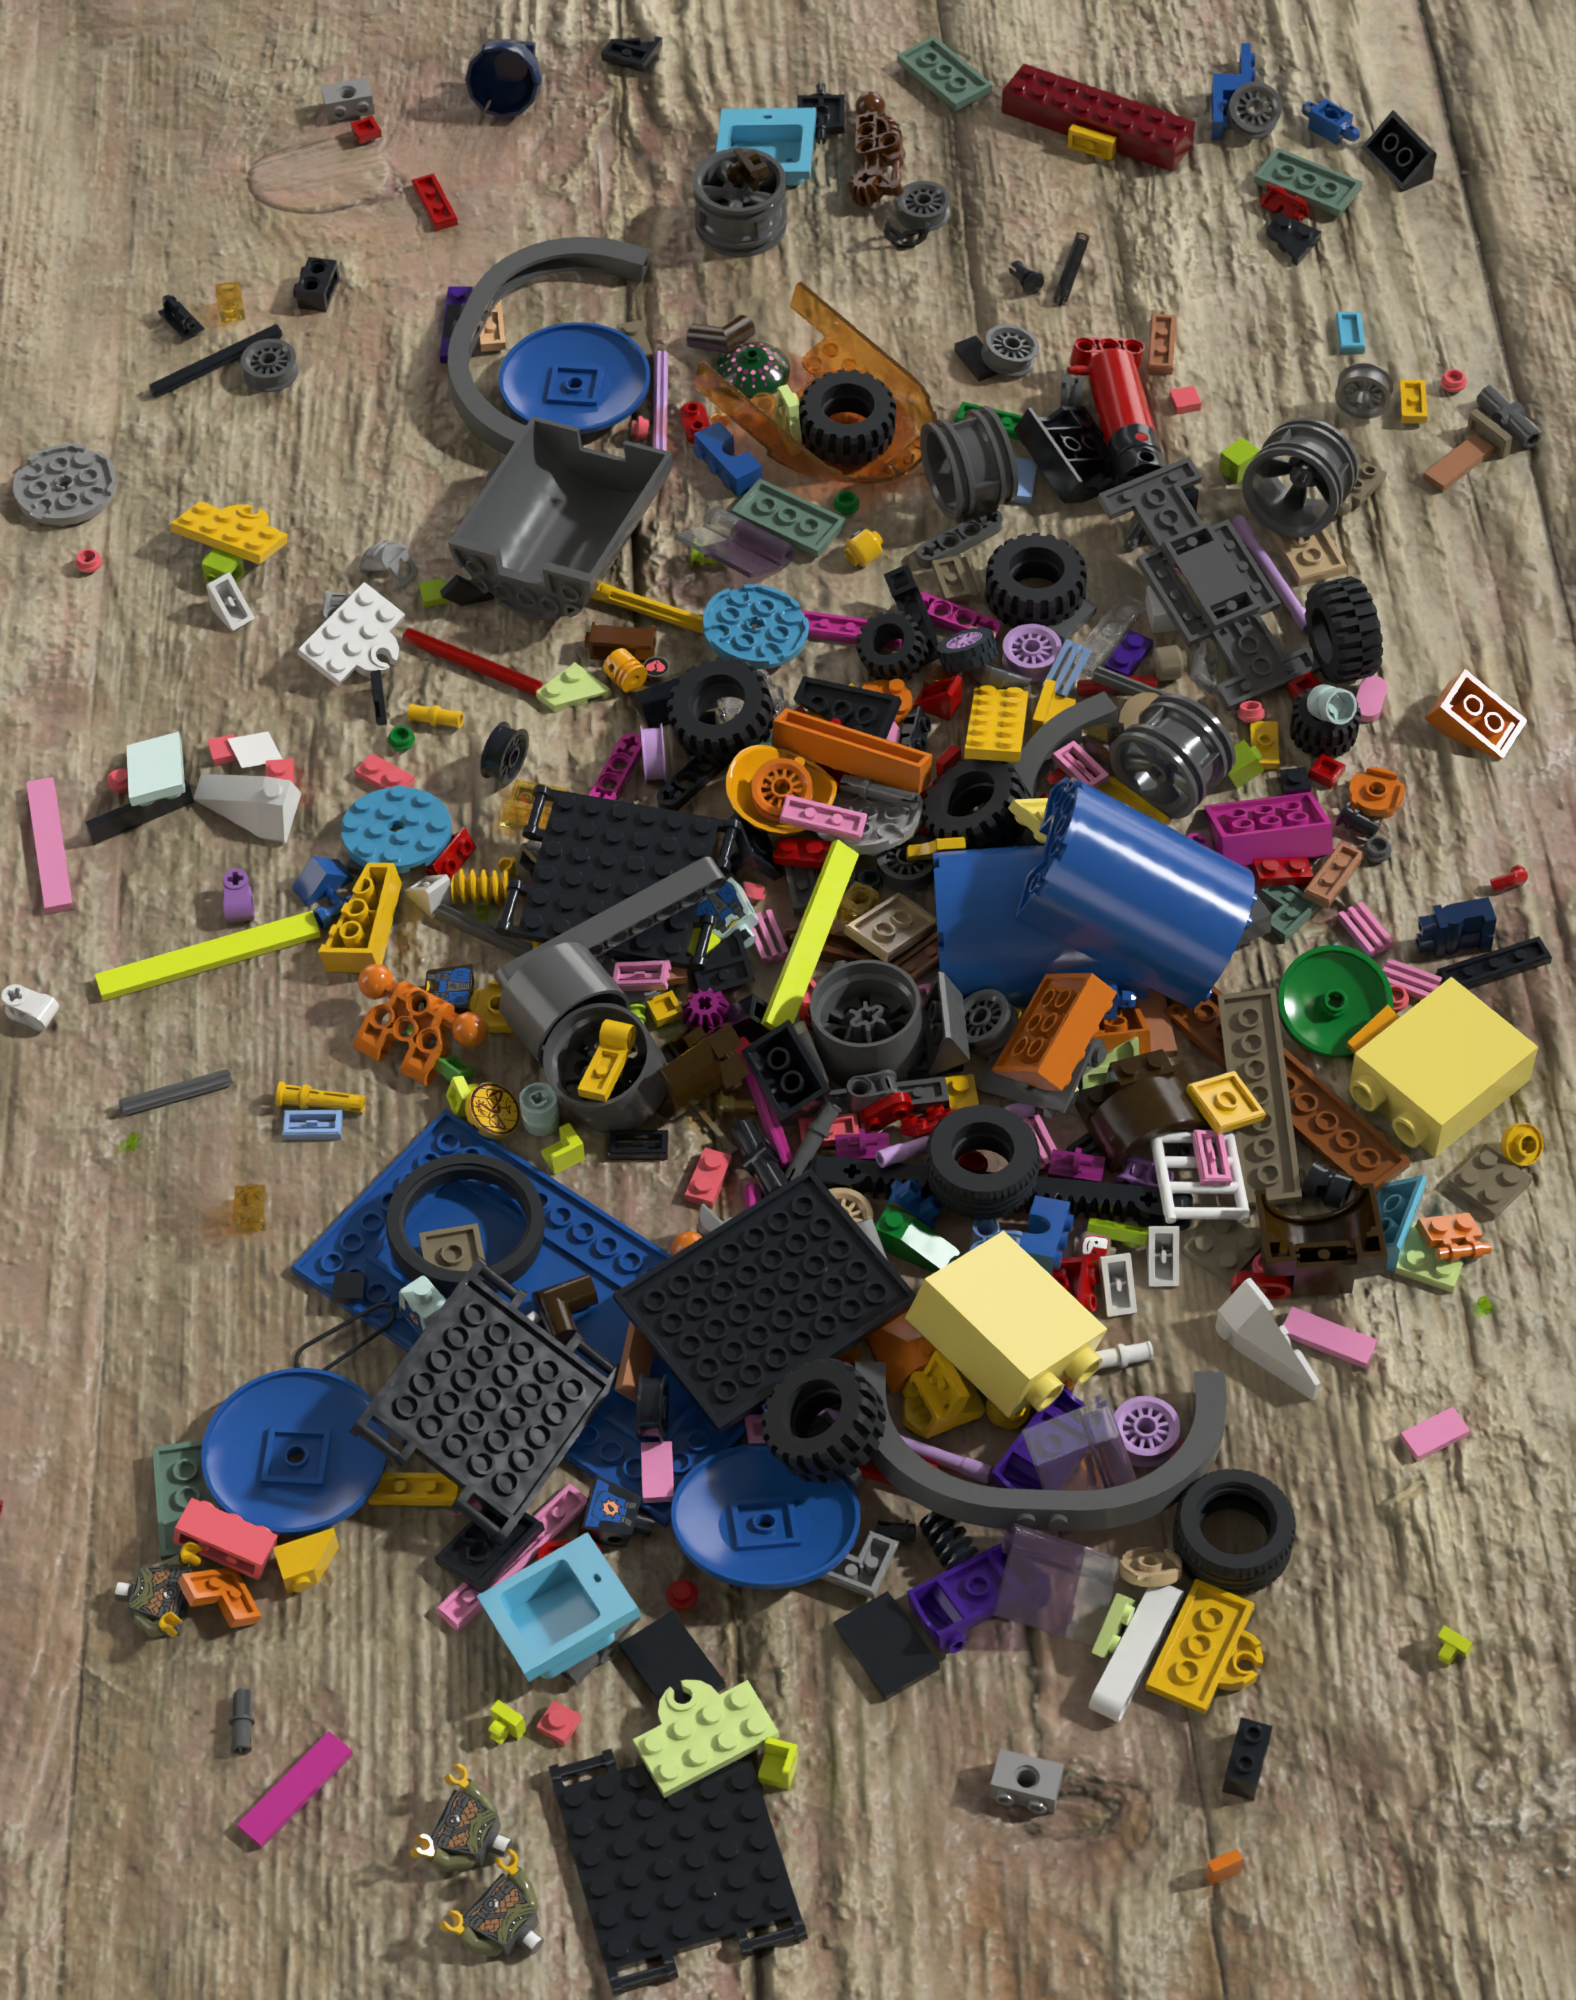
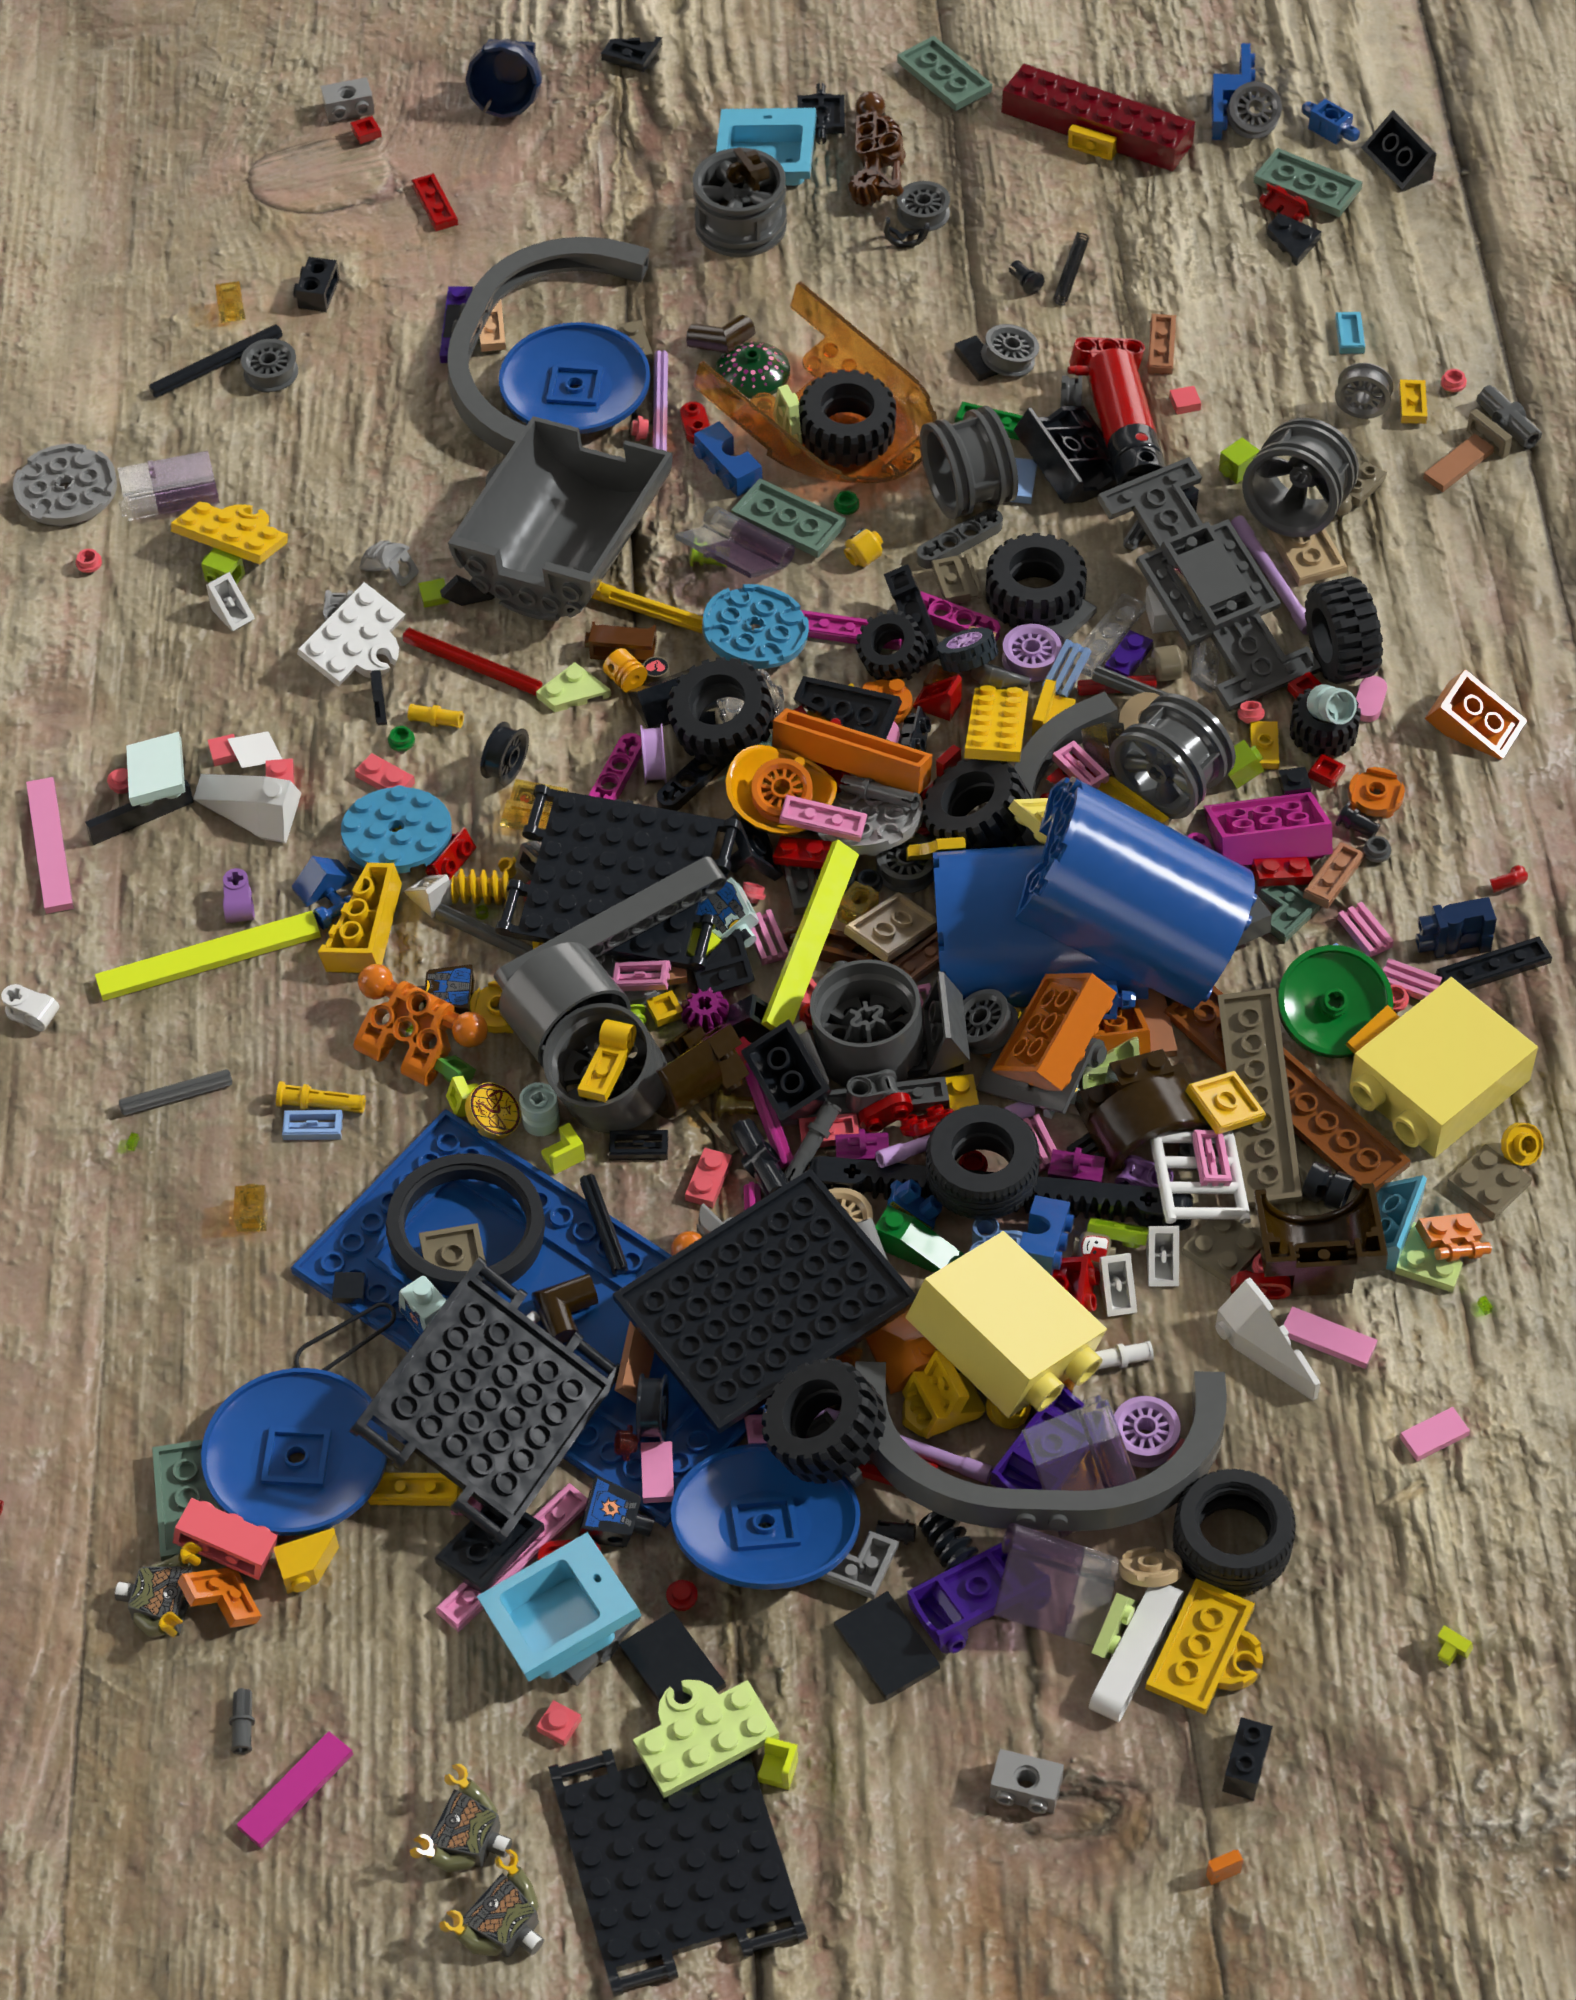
(167, 485): none -> door
(179, 318): black hinge -> none
(505, 1722): neon yellow tile -> none
(603, 1224): none -> black axle
(625, 1442): none -> clear red plate
(718, 416): clear orange plate -> none

